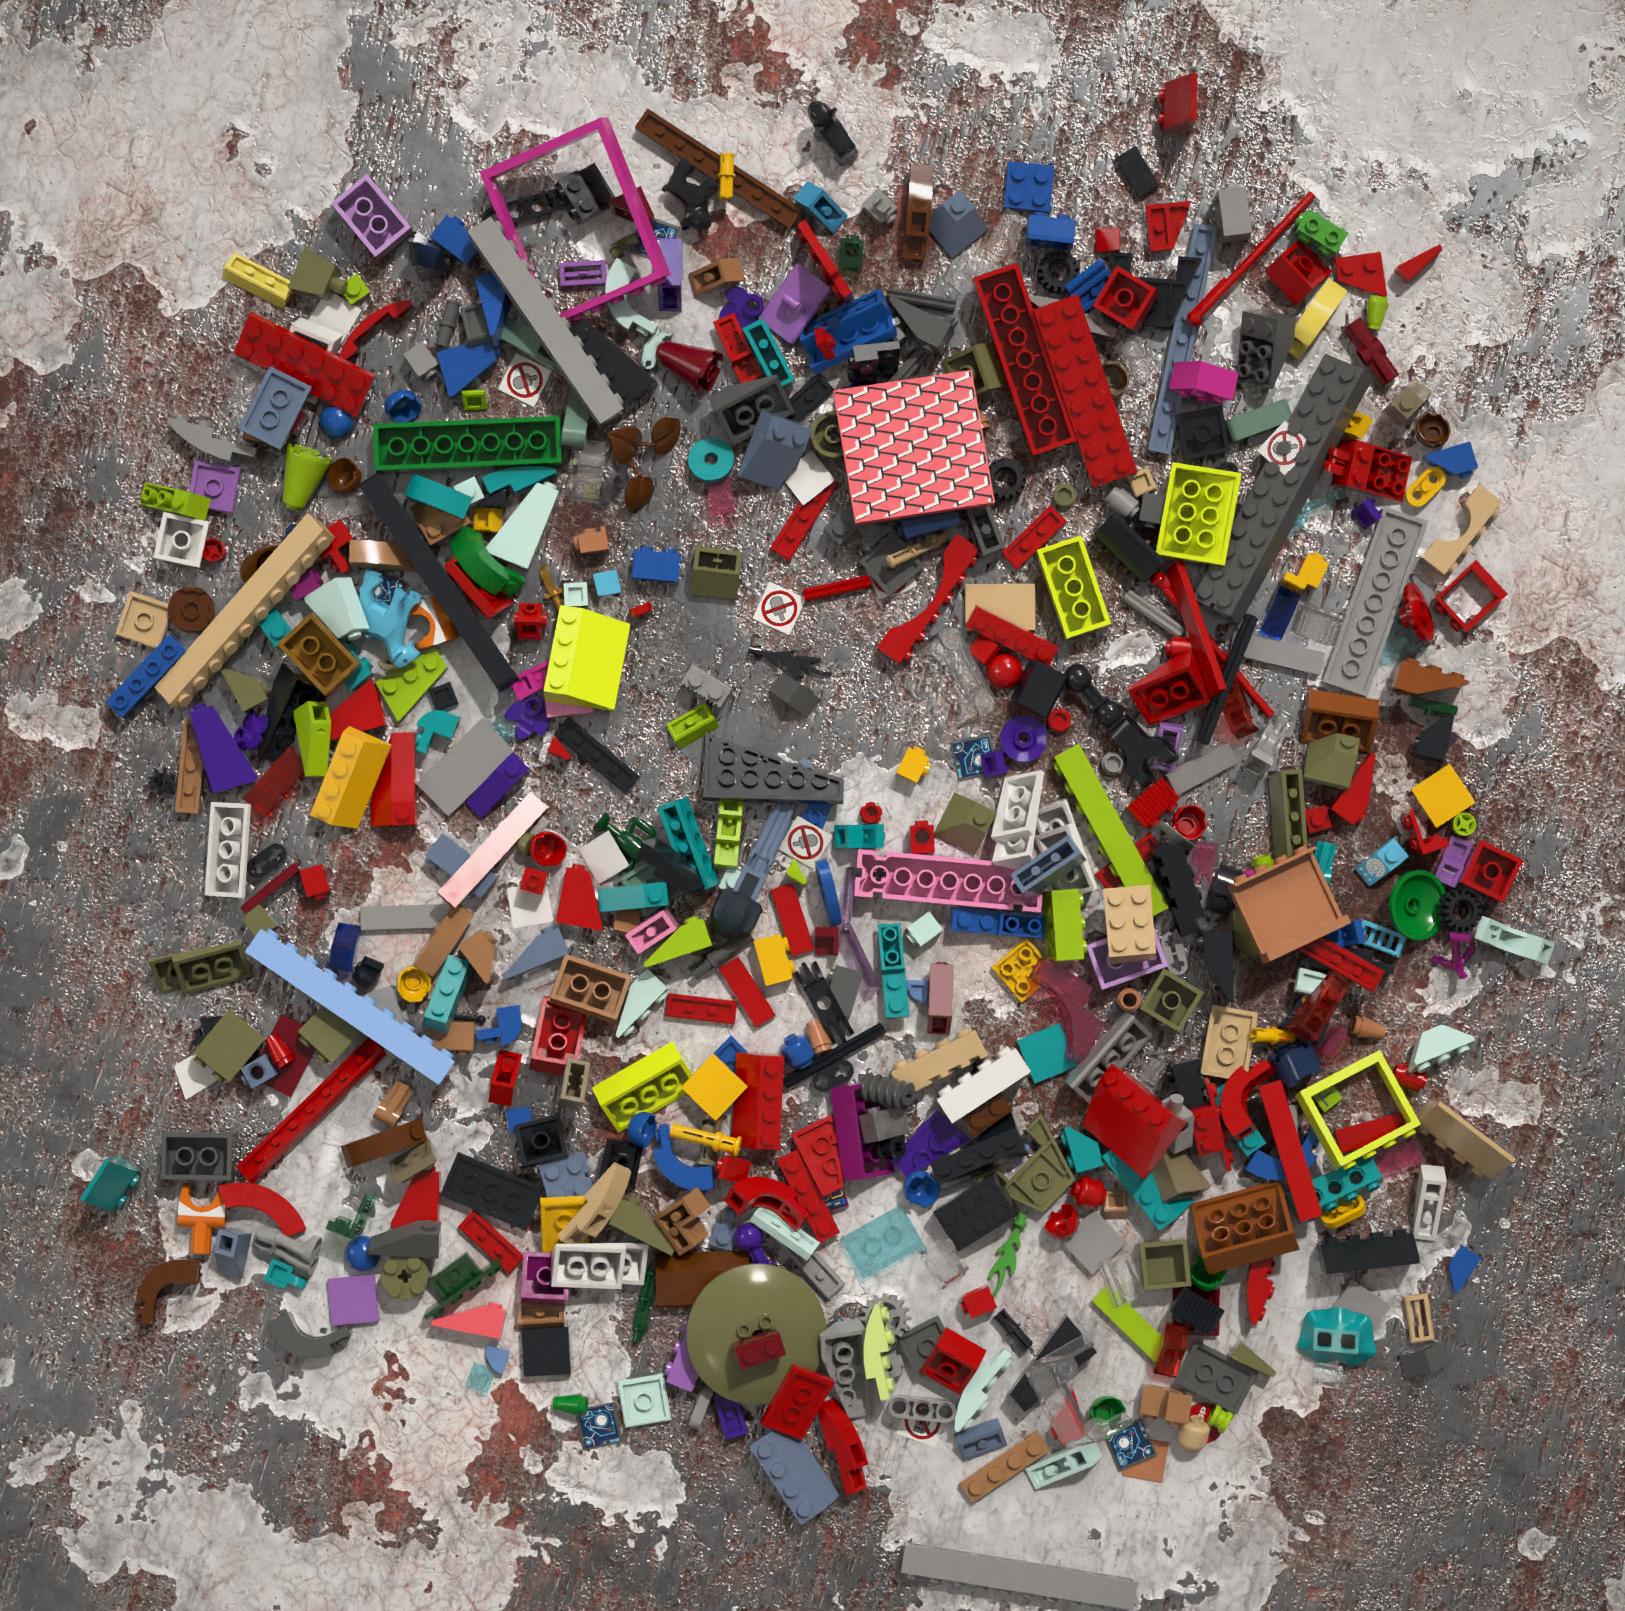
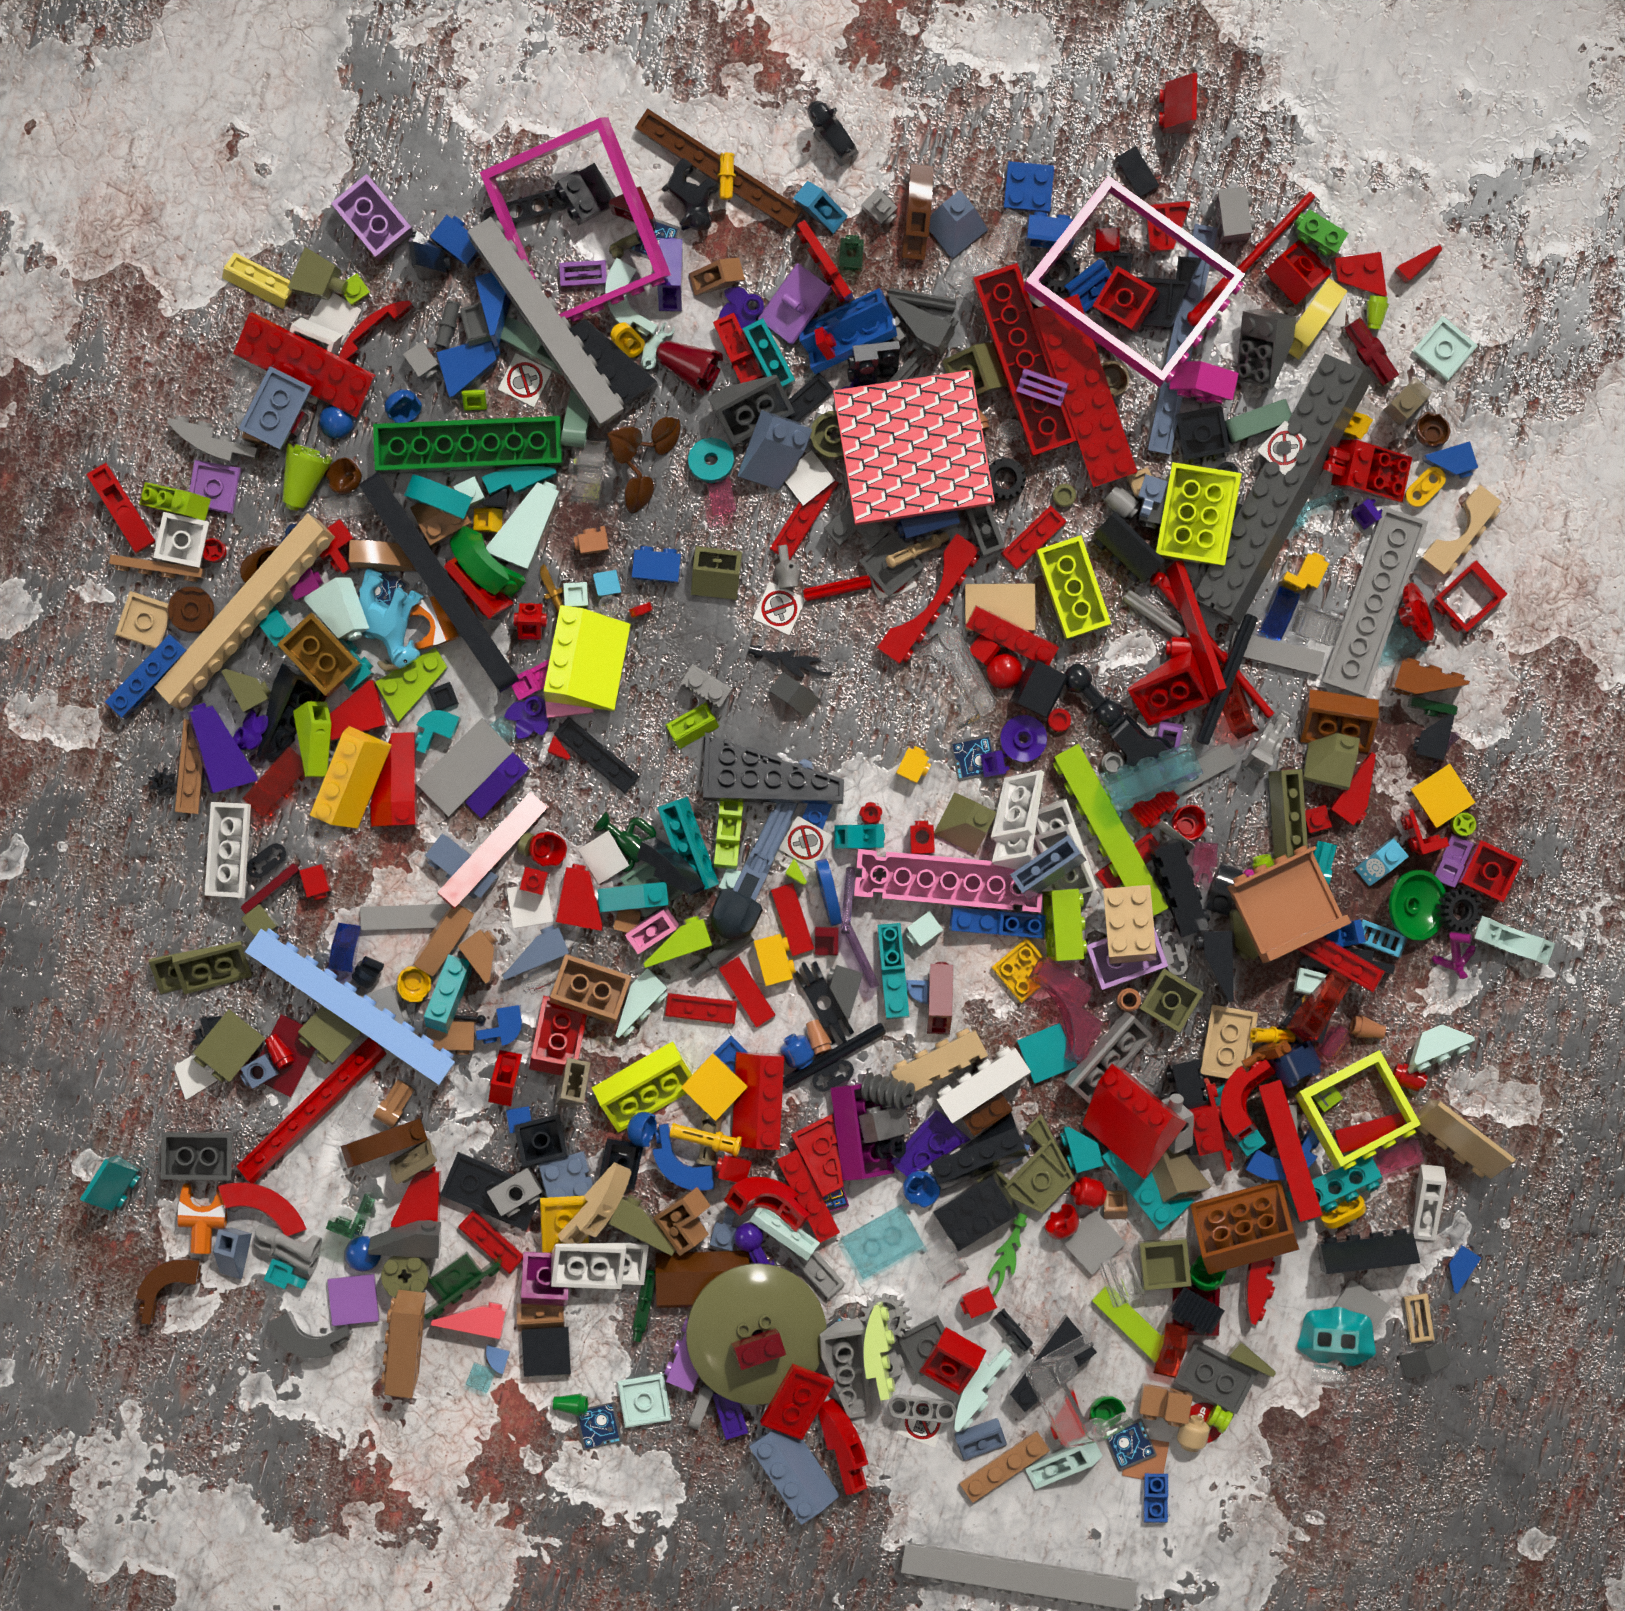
(121, 508): none -> red slope
(167, 570): none -> medium nougat plate
(329, 840): none -> clear plate
(403, 1343): none -> medium nougat brick
(501, 1193): none -> light grey brick
(627, 339): none -> yellow plate
(786, 570): none -> light grey piece
(1061, 394): none -> medium lavender tile
(1099, 334): none -> door
(1151, 492): none -> sand blue plate
(1151, 776): none -> clear light blue wedge
(1155, 1498): none -> blue slope
(1267, 1052): none -> dark orange piece
(1444, 348): none -> light aqua tile

